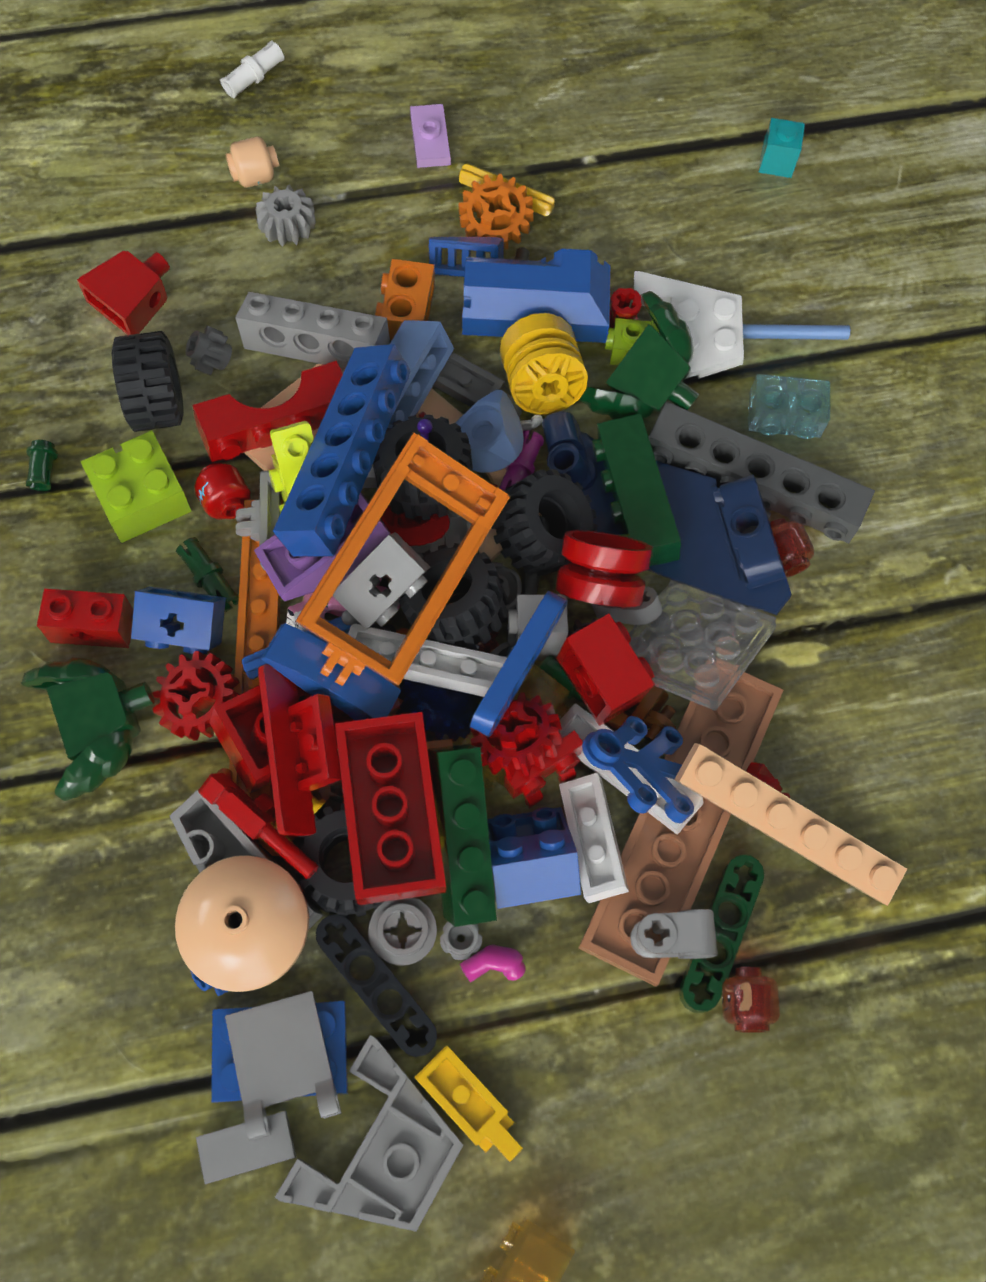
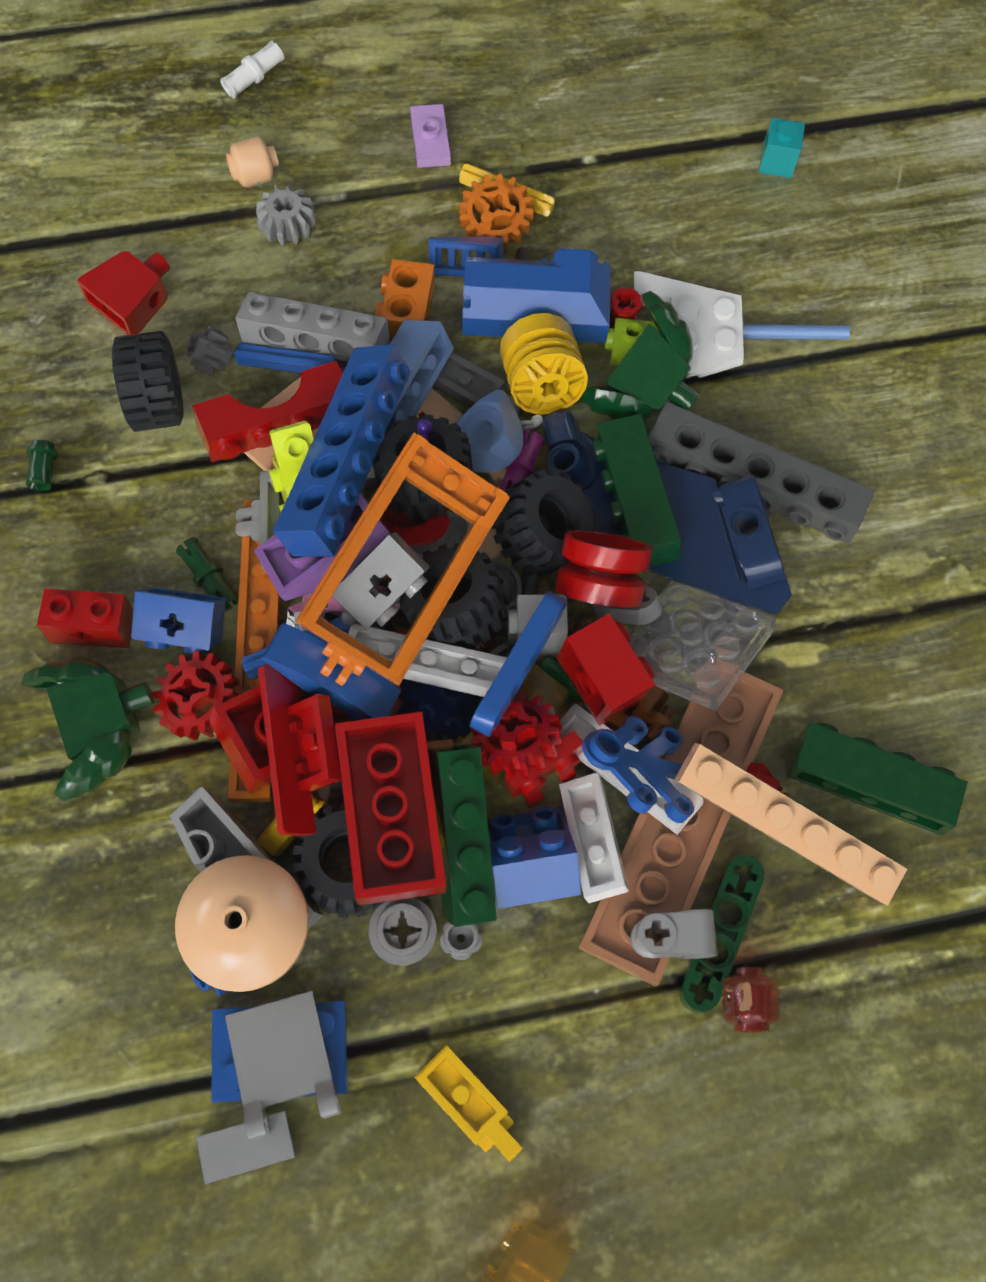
(136, 486): lime piece -> none
(221, 490): red head -> none
(254, 818): red piece -> none
(279, 358): none -> blue axle
(373, 987): black beam -> none
(397, 1162): light grey wing -> none
(494, 958): dark pink arm -> none
(788, 399): clear light blue brick -> none
(793, 546): clear red head -> none
(878, 778): none -> dark green brick

